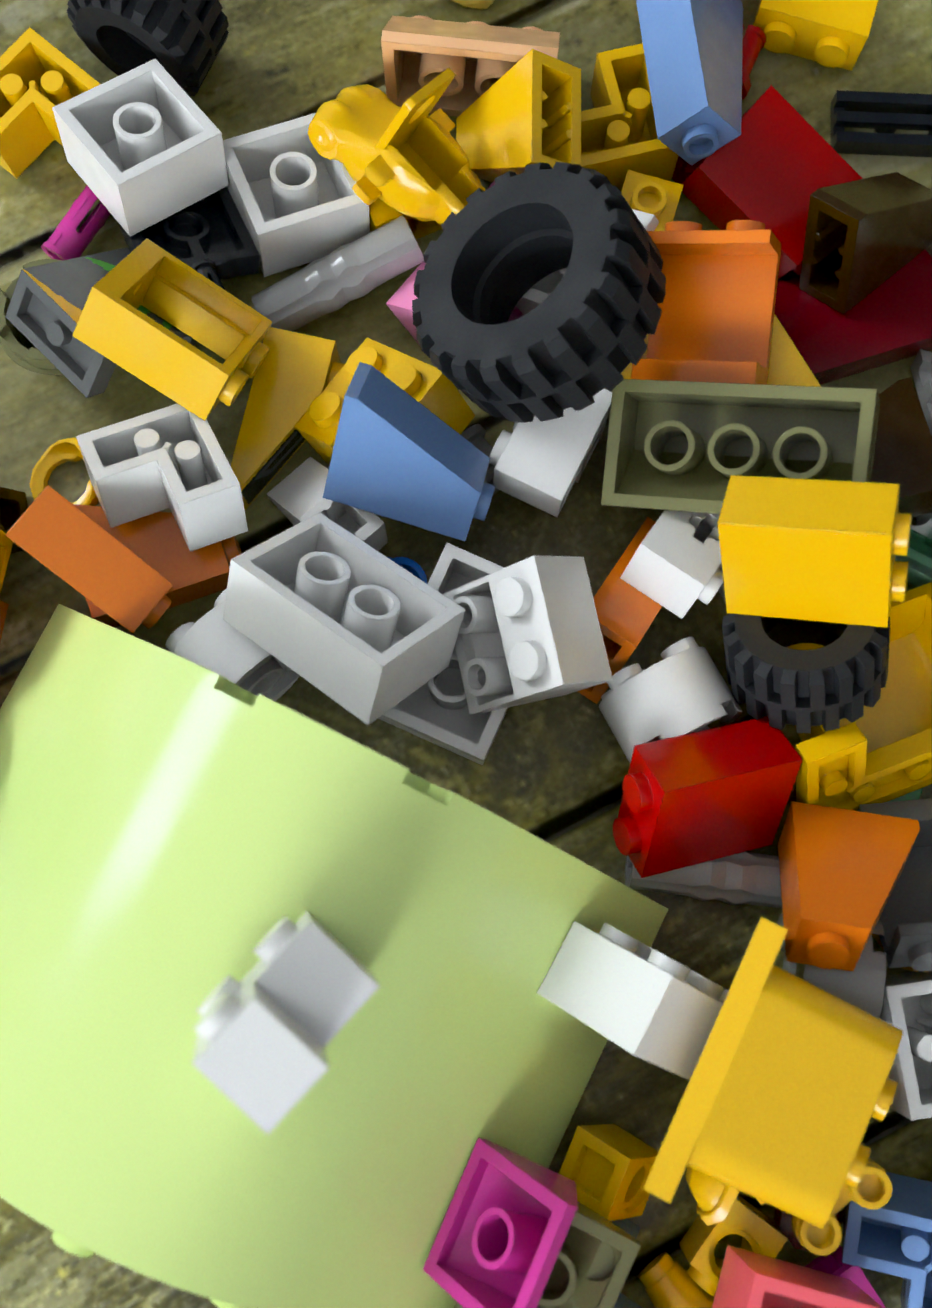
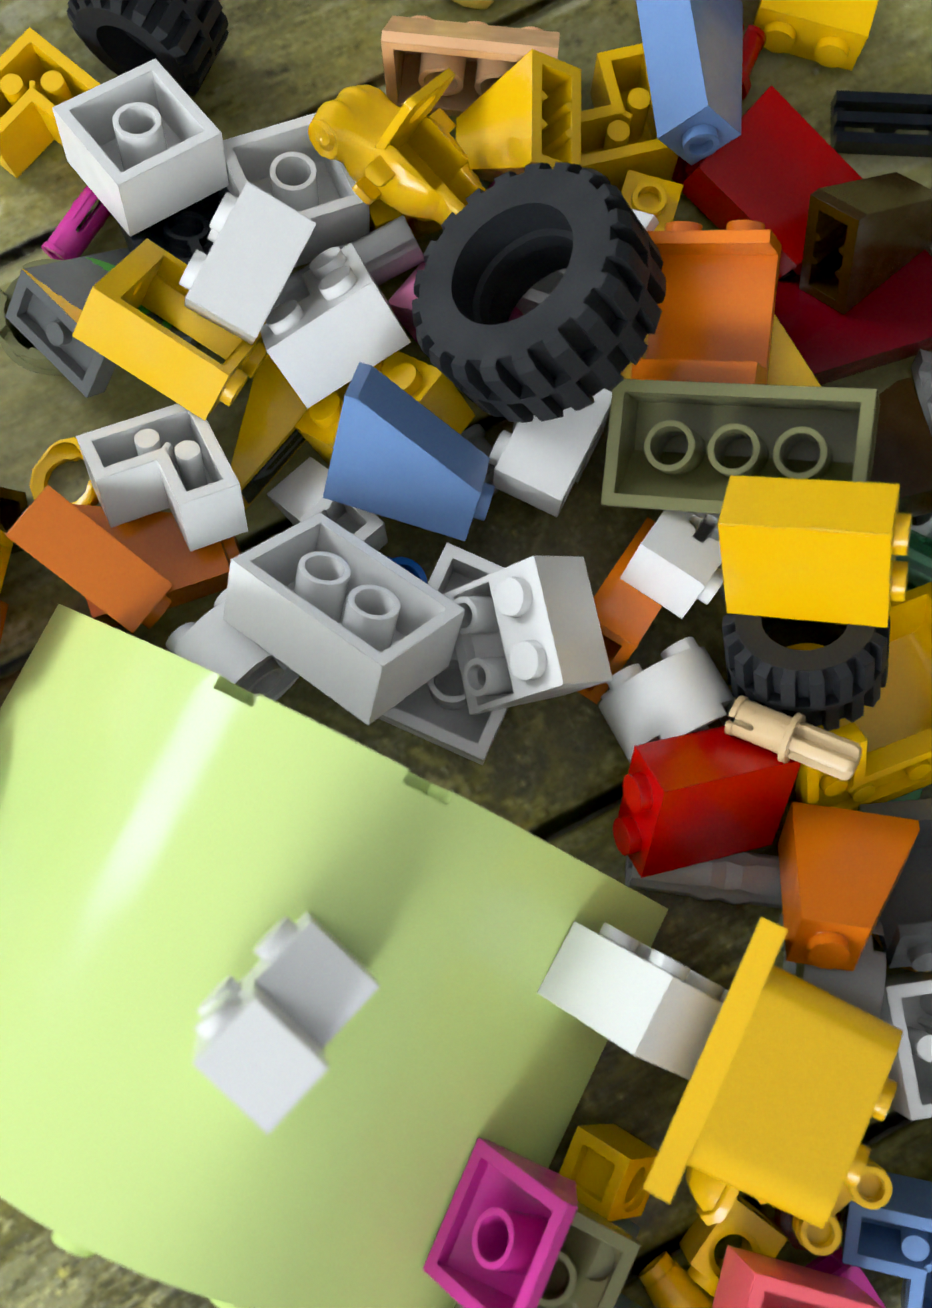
(249, 262): none -> white brick
(333, 328): none -> white brick
(793, 738): none -> tan axle

